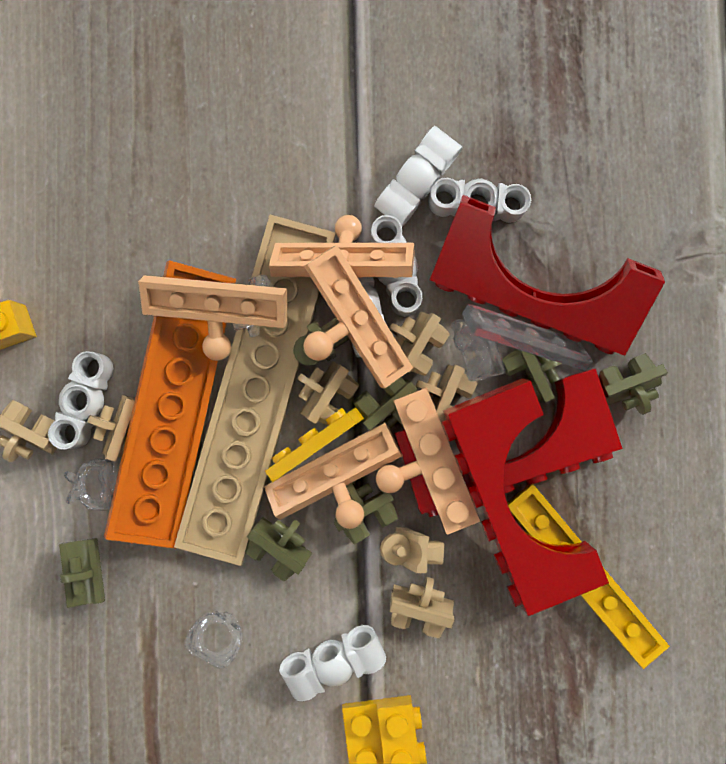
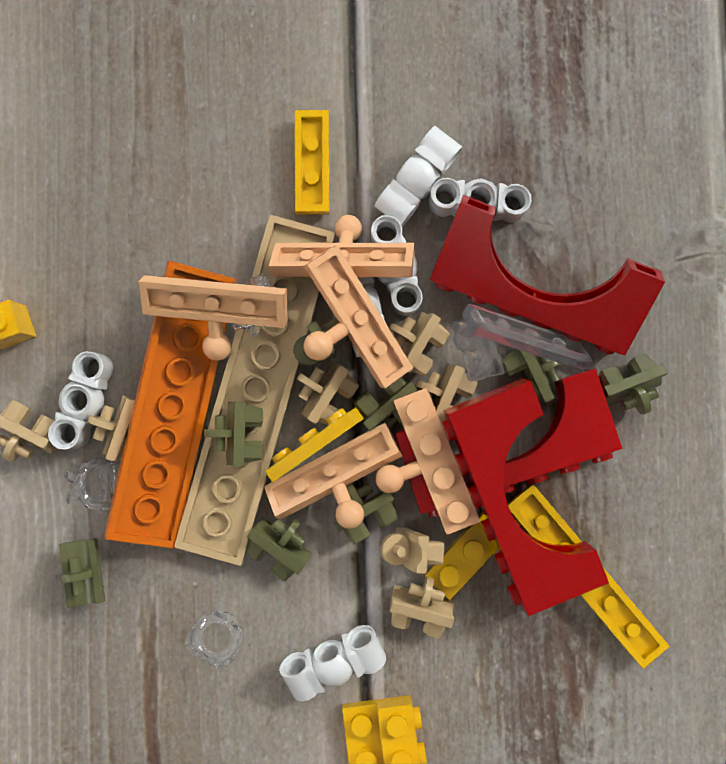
(238, 449): none -> olive hips
(312, 162): none -> yellow plate
(462, 559): none -> yellow plate

